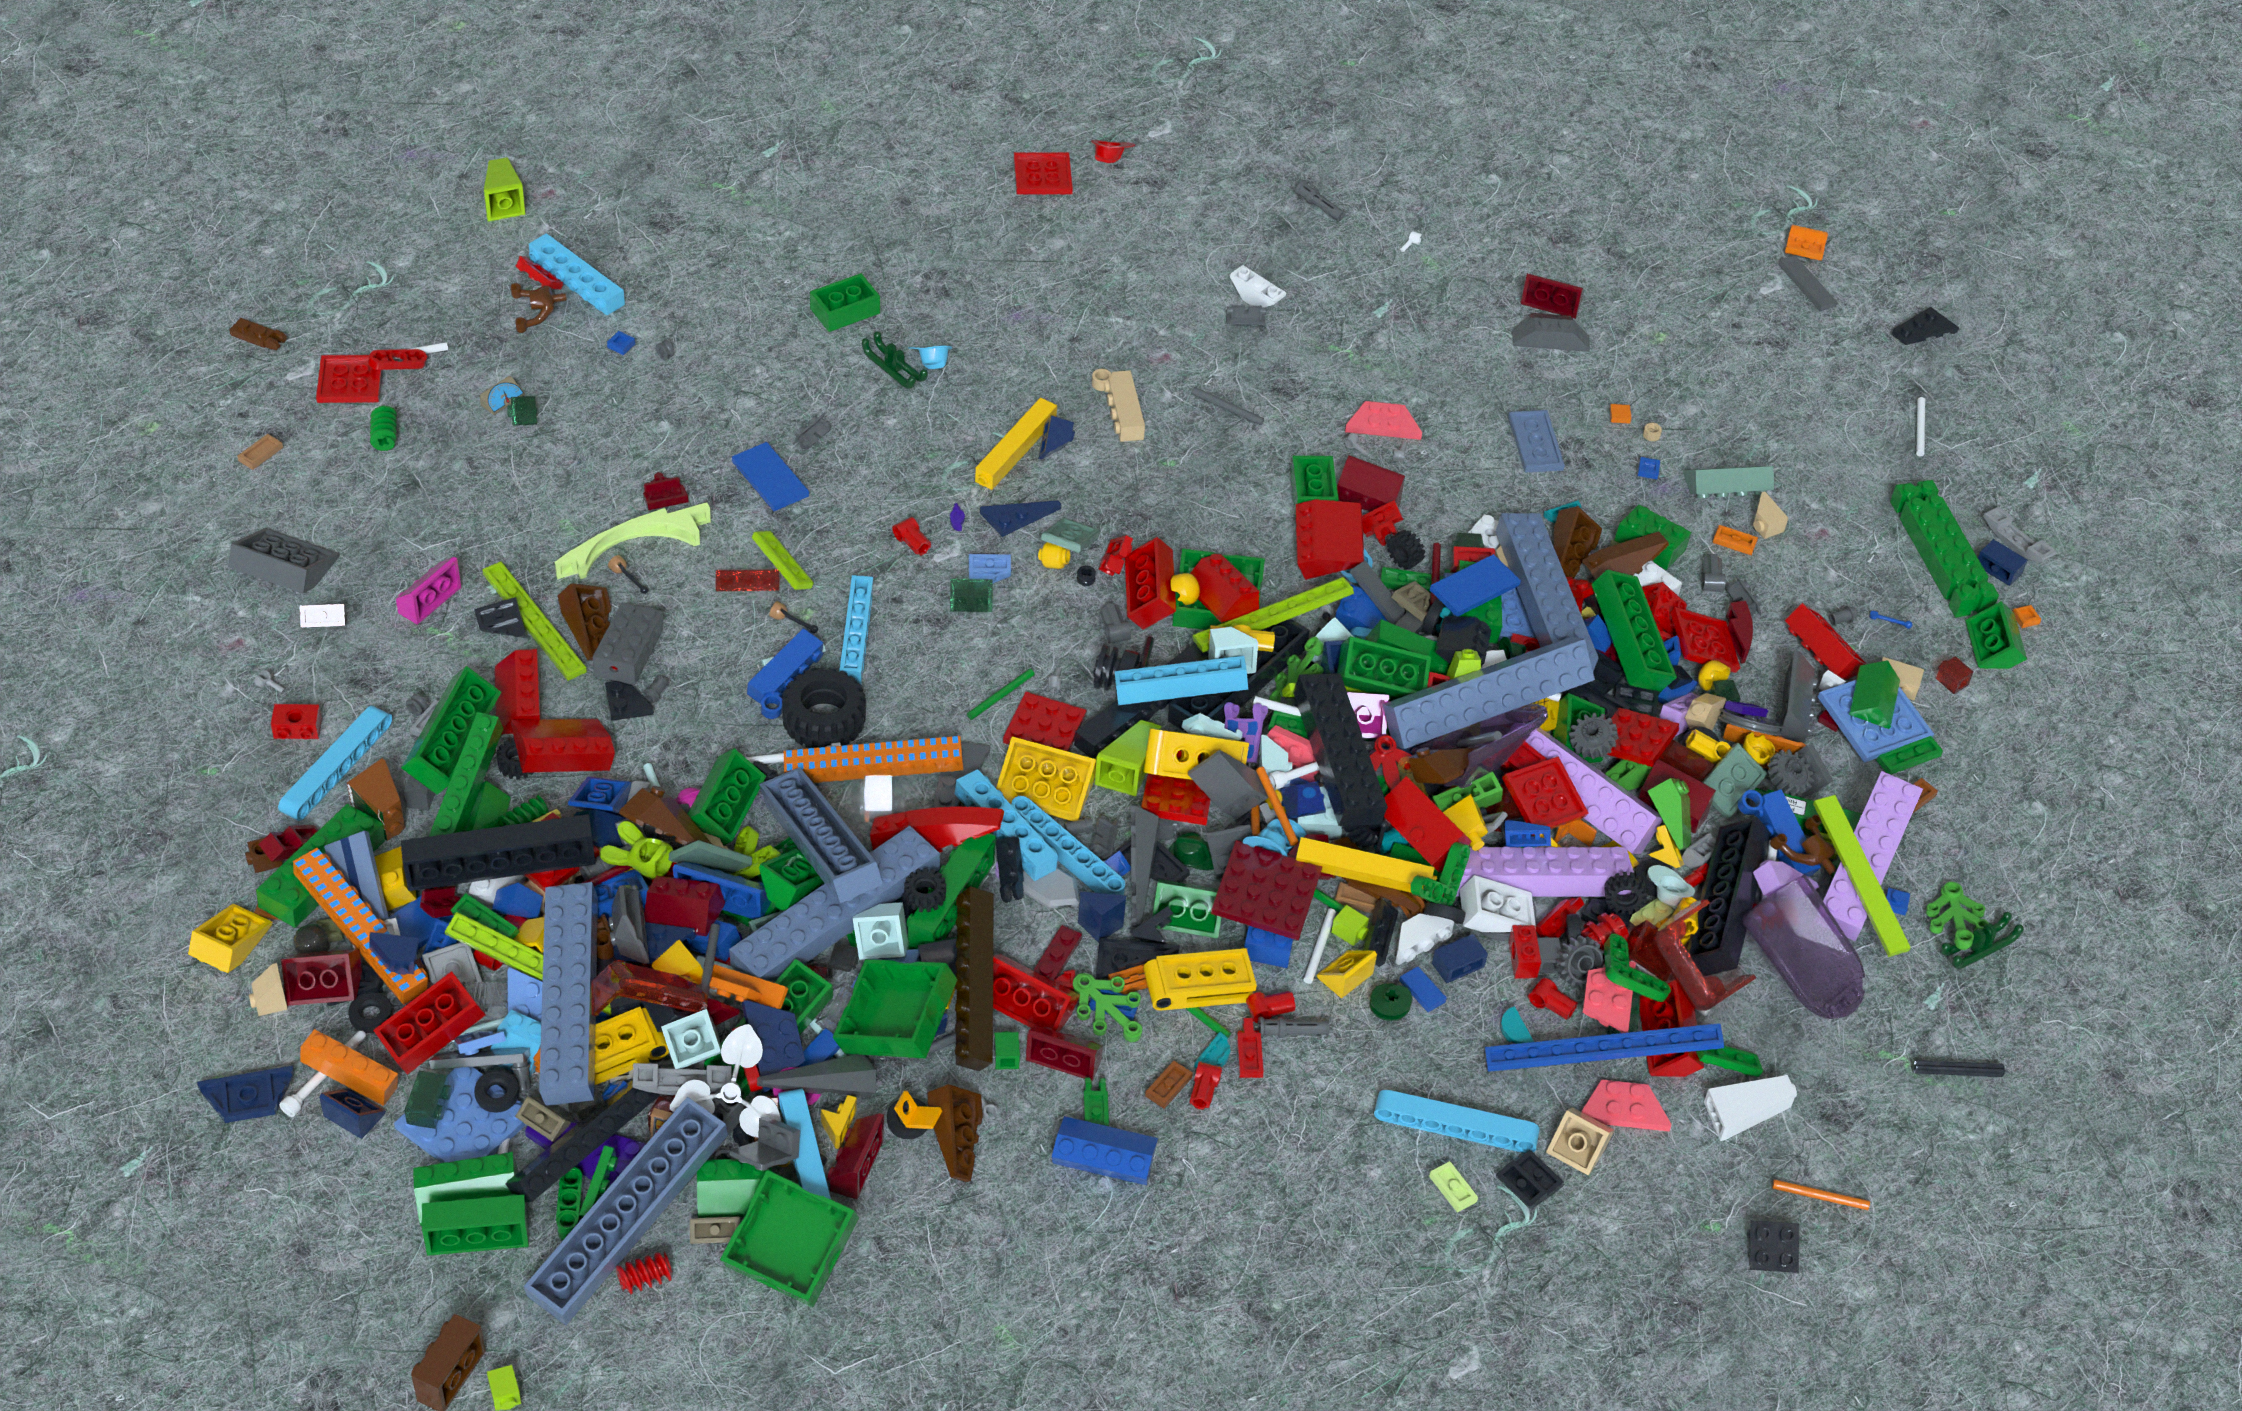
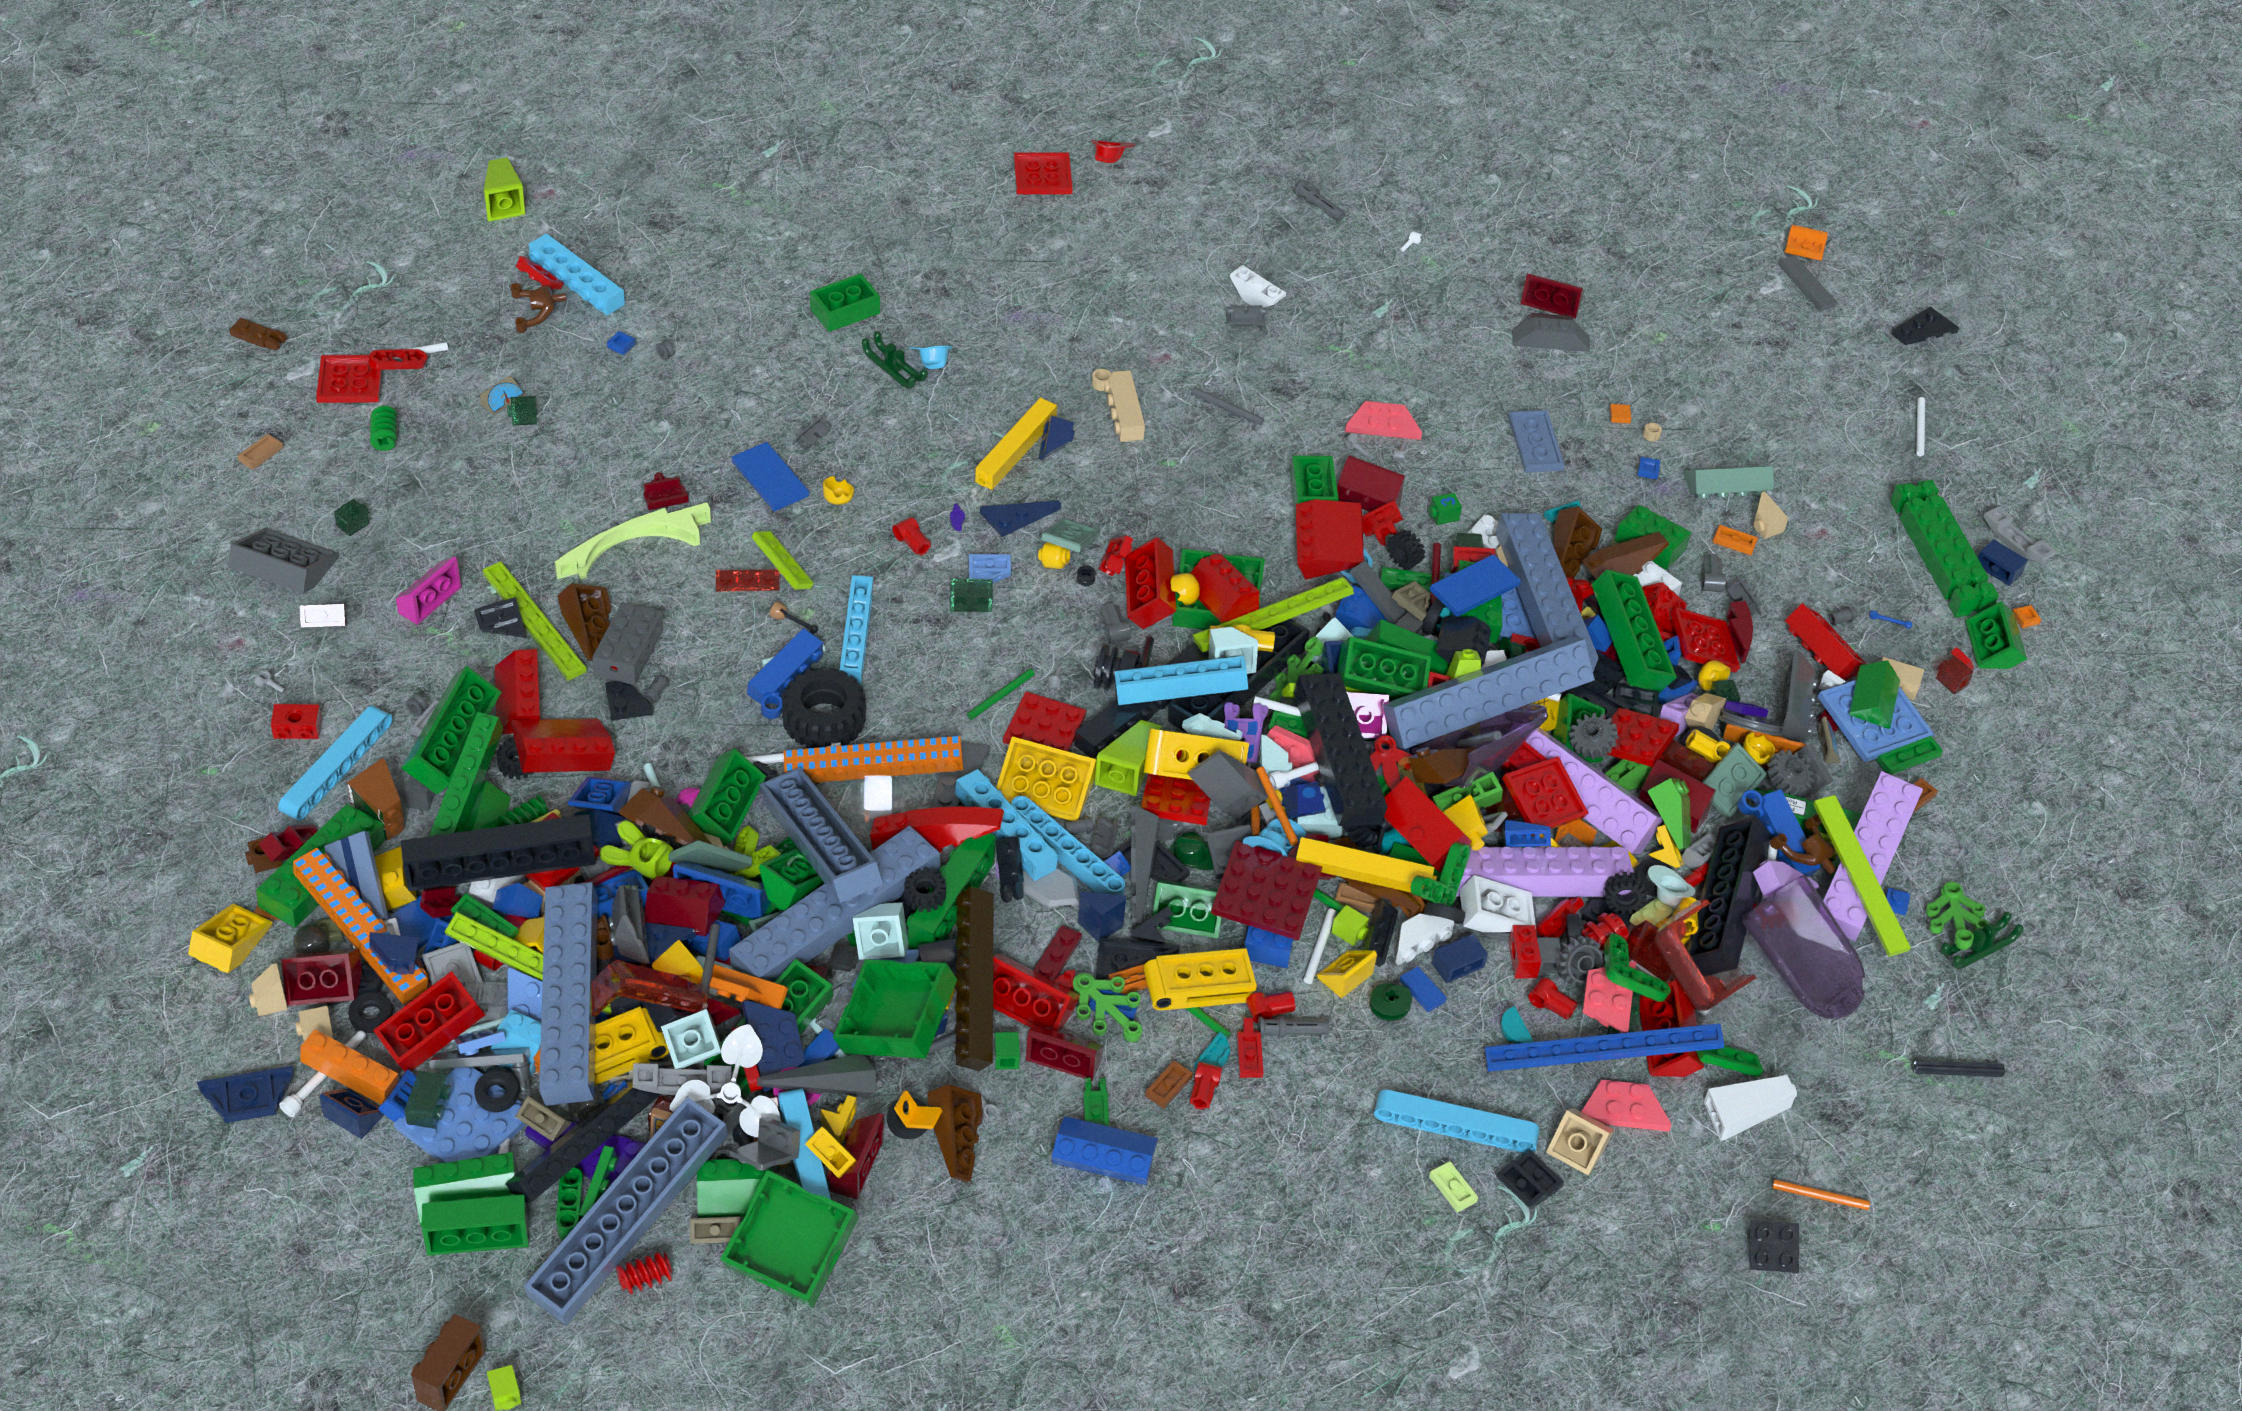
(314, 1019): none -> tan slope
(351, 517): none -> clear green brick
(391, 1106): none -> blue slope
(618, 565): hinge -> none
(830, 1152): none -> yellow slope
(837, 492): none -> yellow hair
(1445, 509): none -> green brick
(1828, 742): none -> dark tan slope
(1961, 656): none -> red plate

